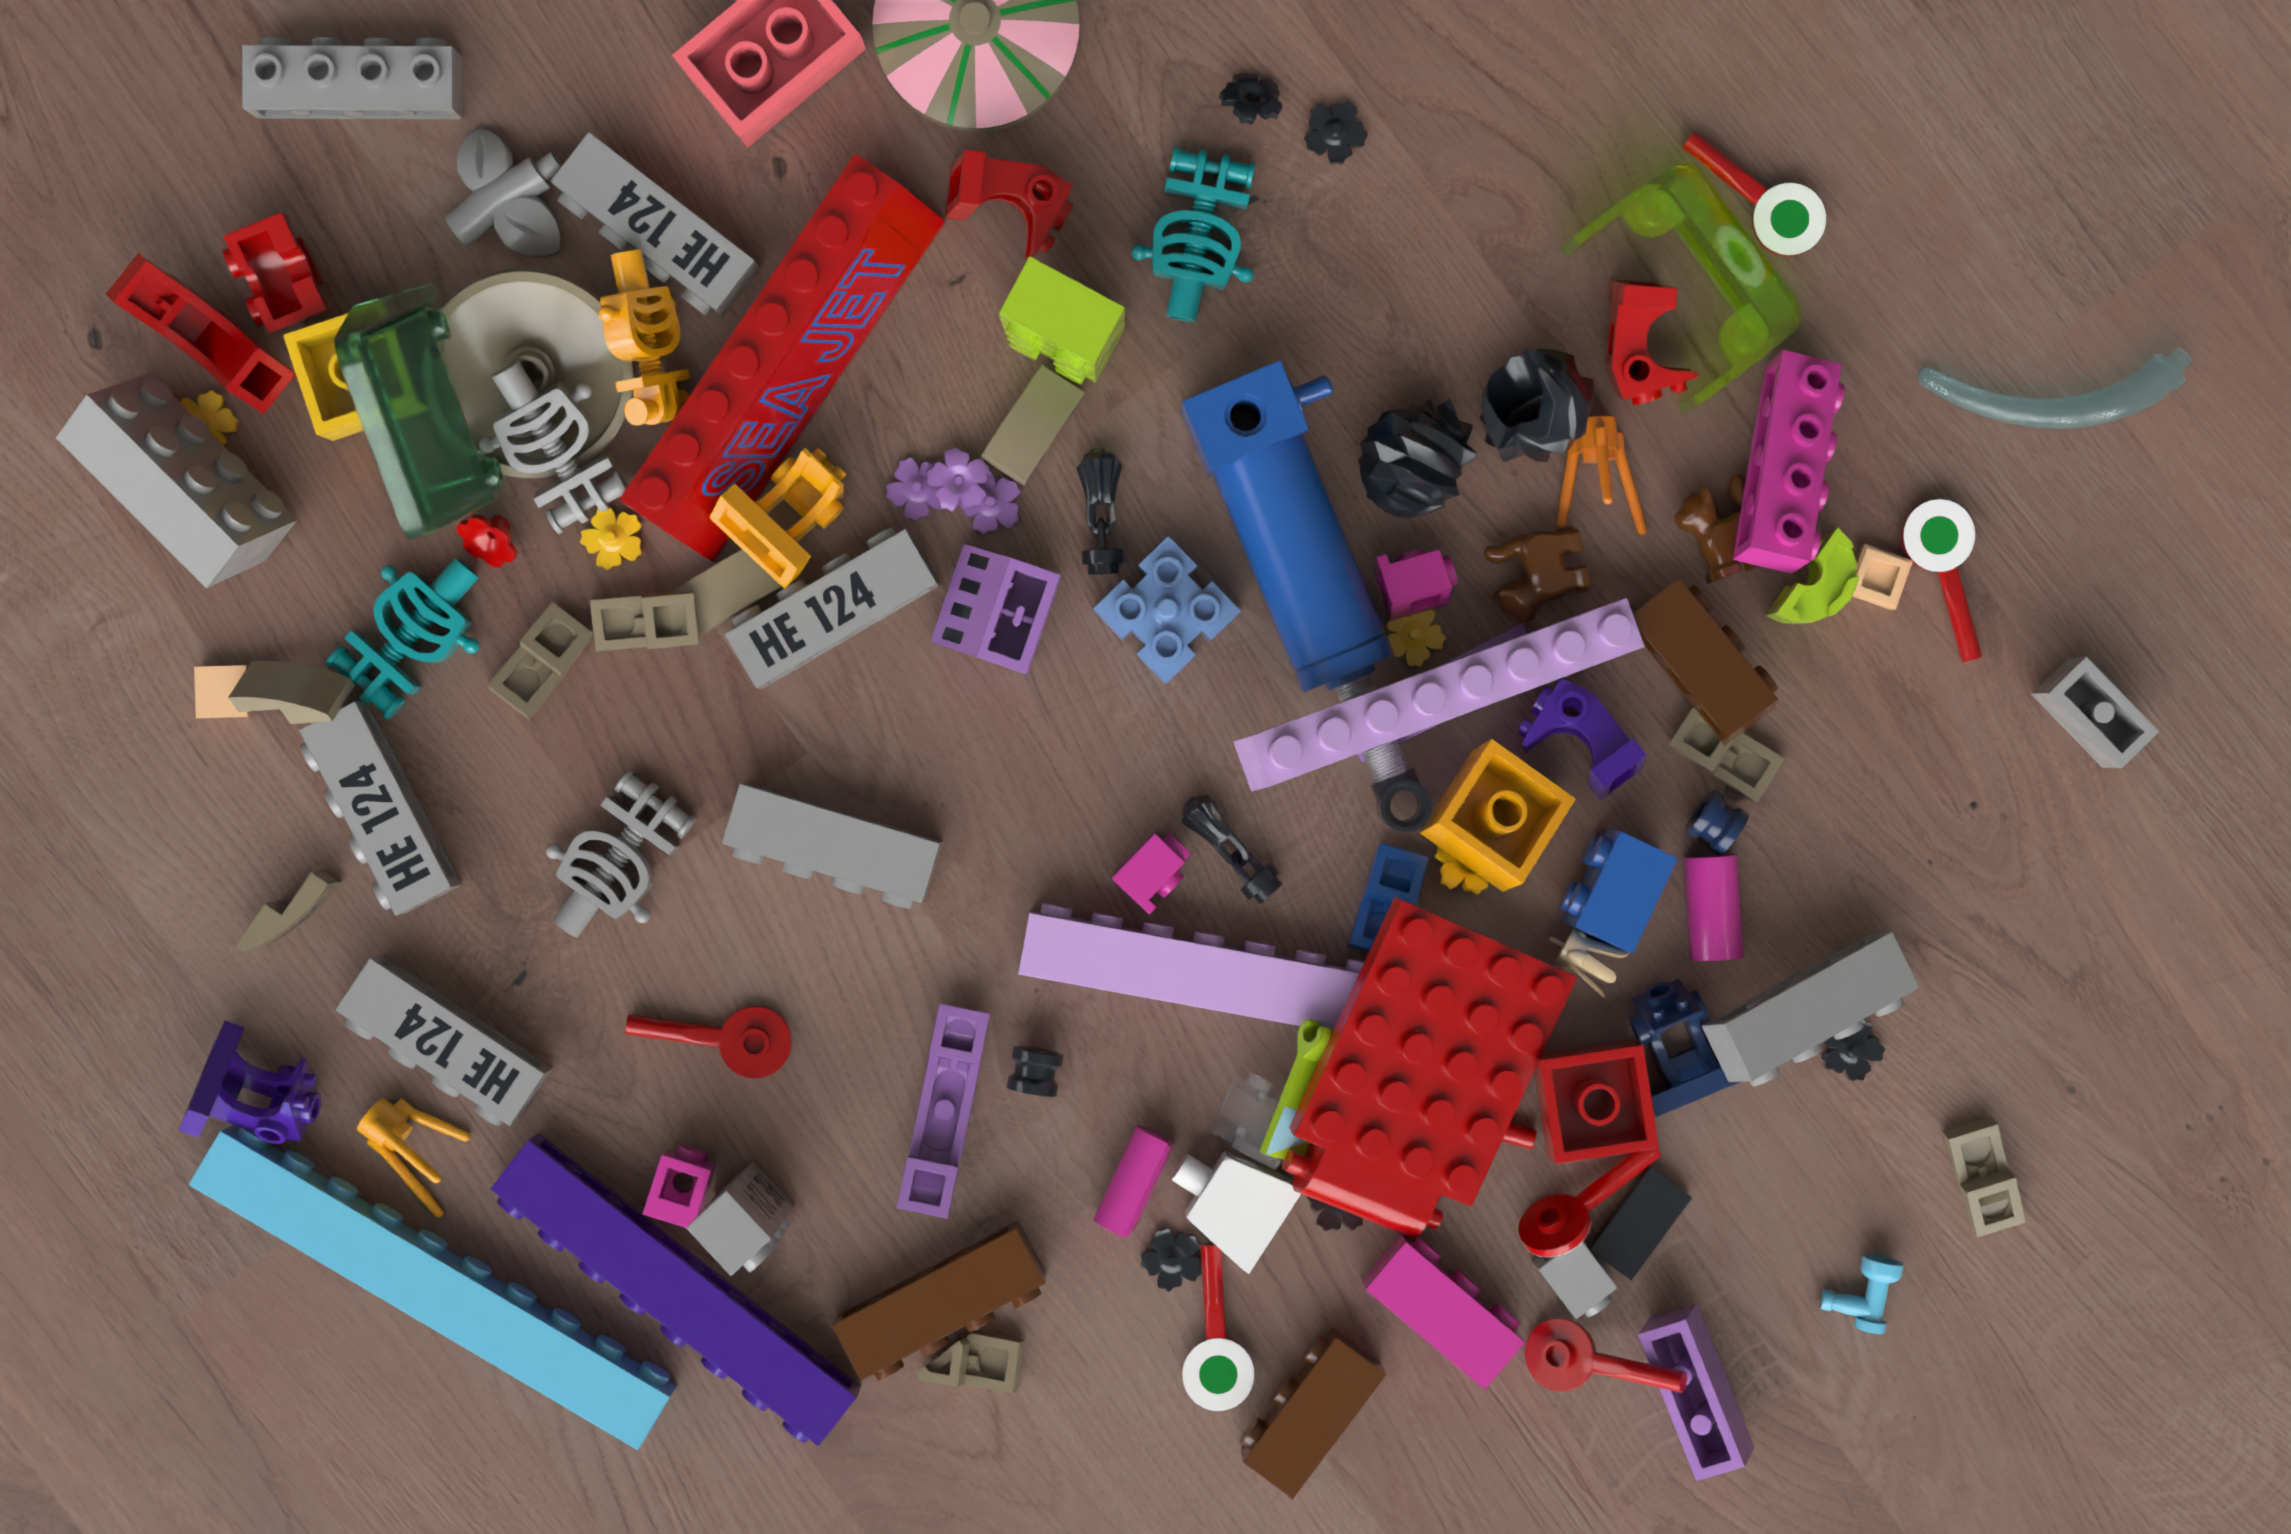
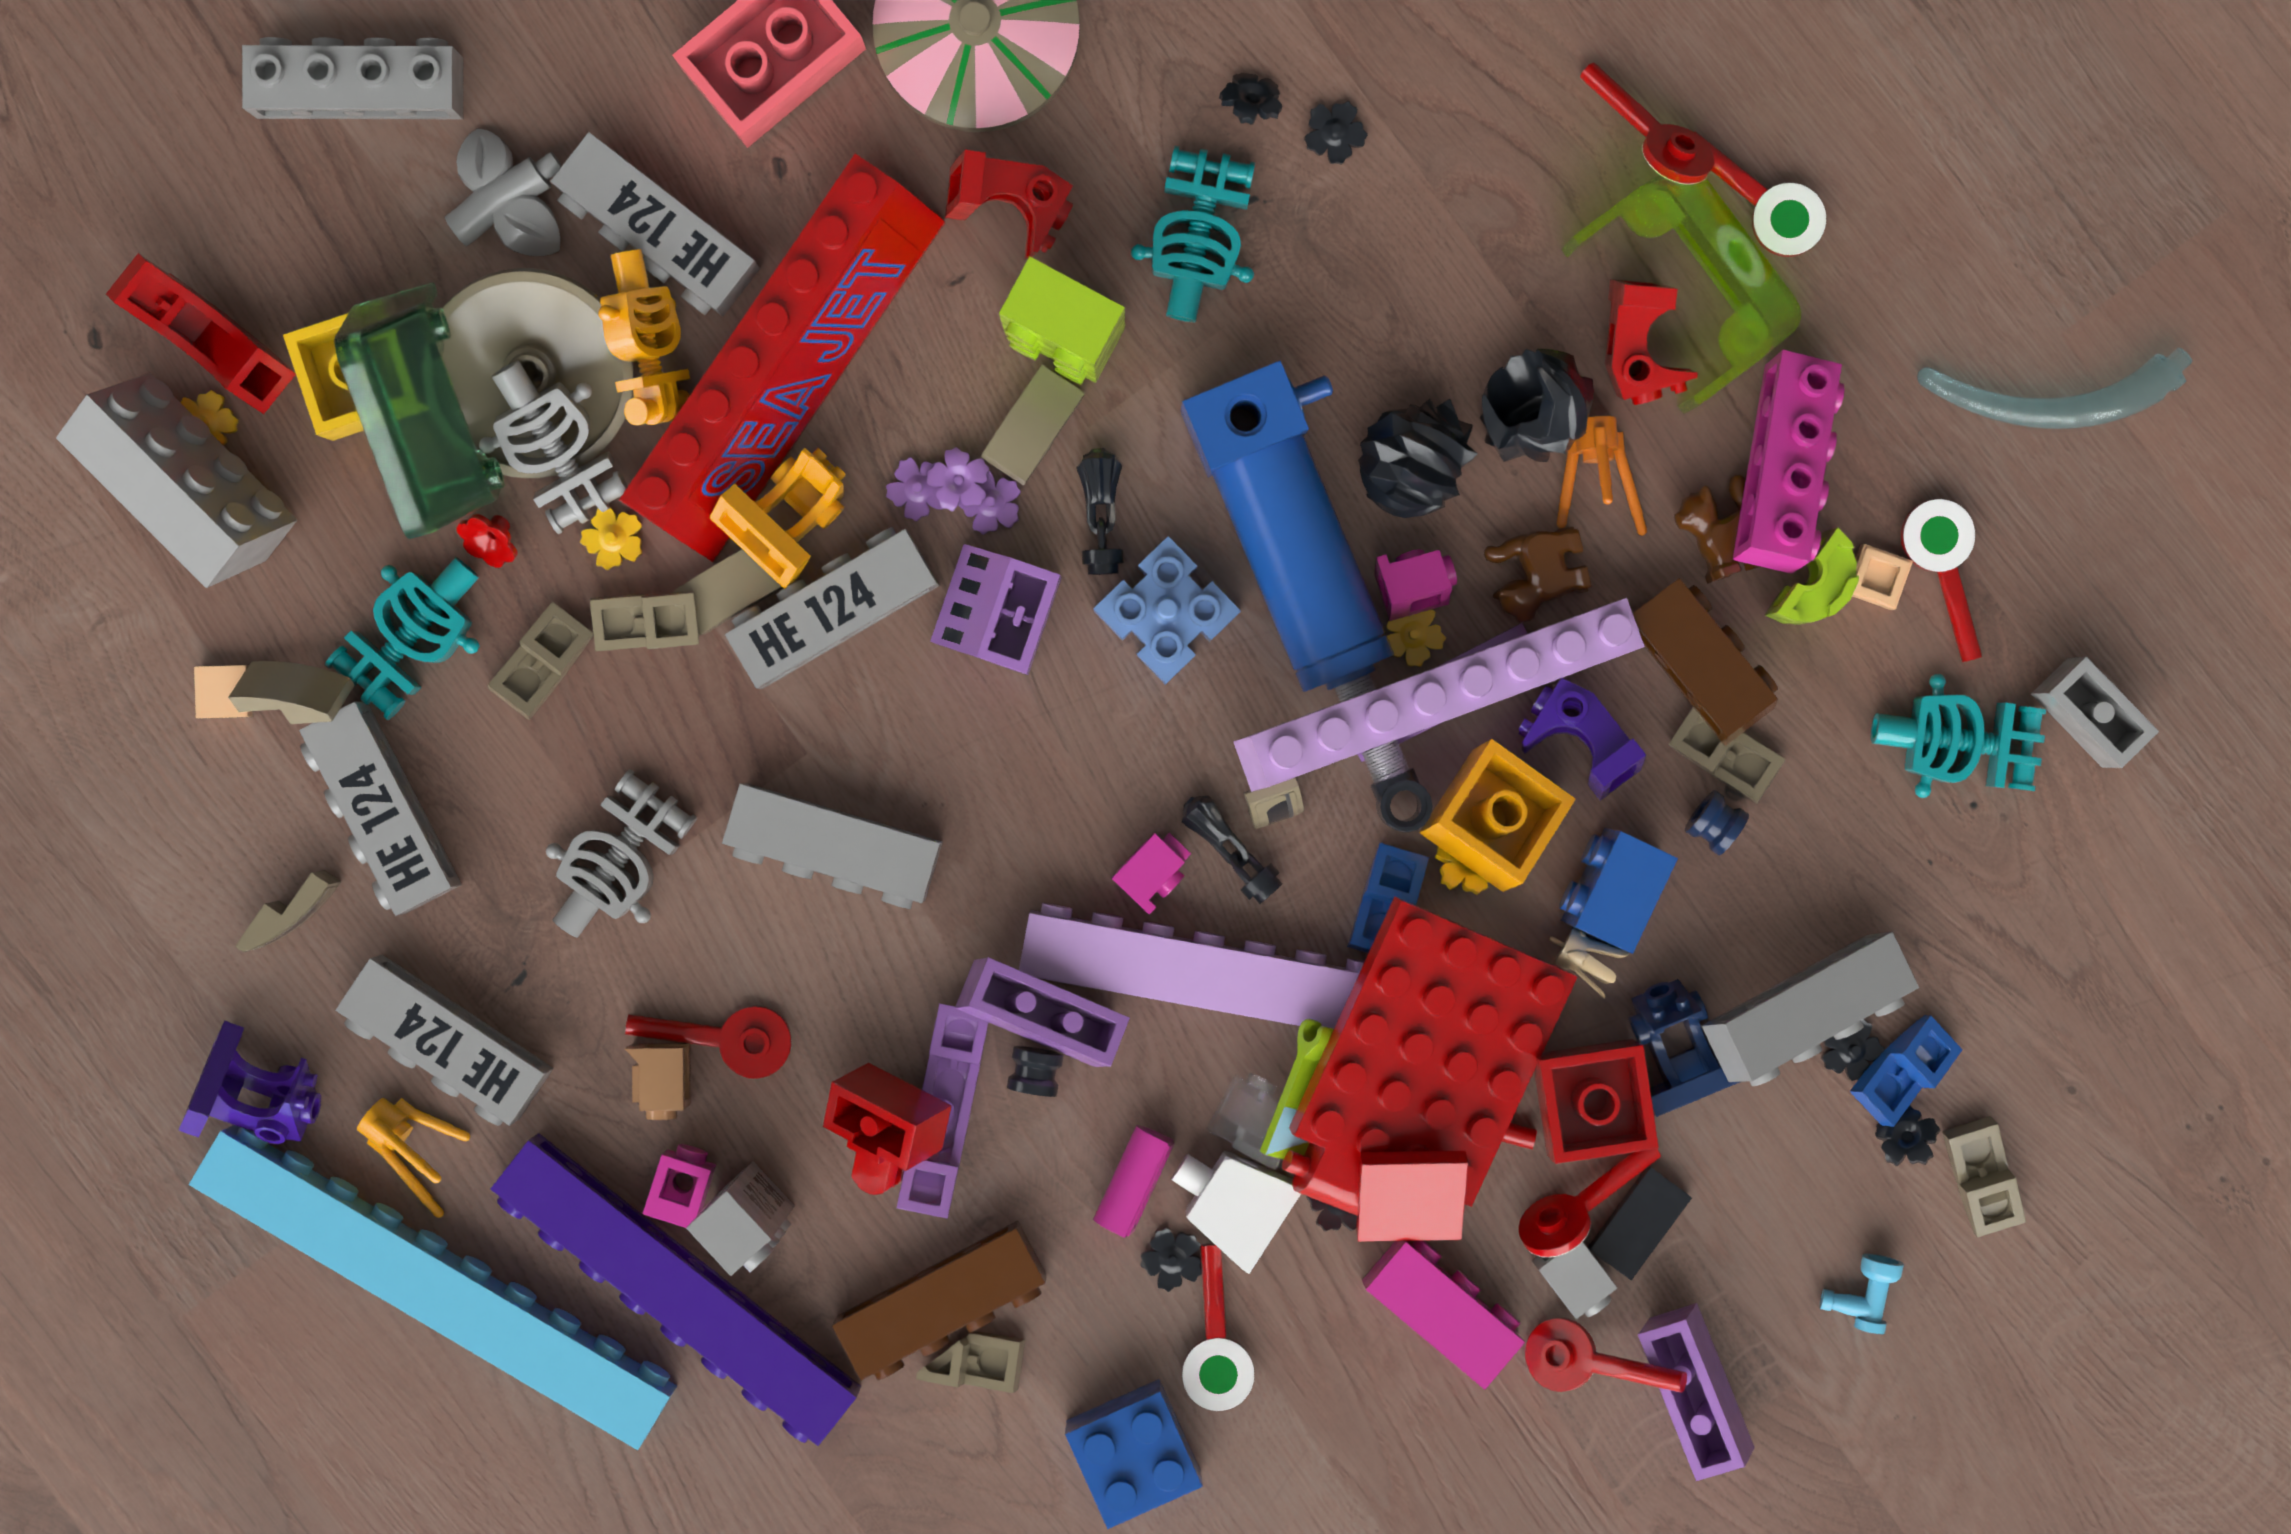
(277, 271): red cylinder -> none
(661, 1078): none -> medium nougat window
(885, 1124): none -> red brick
(1042, 1012): none -> medium lavender brick
(1133, 1454): none -> blue brick
(1274, 803): none -> dark tan slope
(1310, 1412): reddish brown brick -> none
(1411, 1195): none -> tile
(1667, 147): none -> red piece
(1713, 907): dark pink brick -> none
(1905, 1067): none -> blue slope
(1908, 1138): none -> black plant
(1924, 735): none -> teal torso

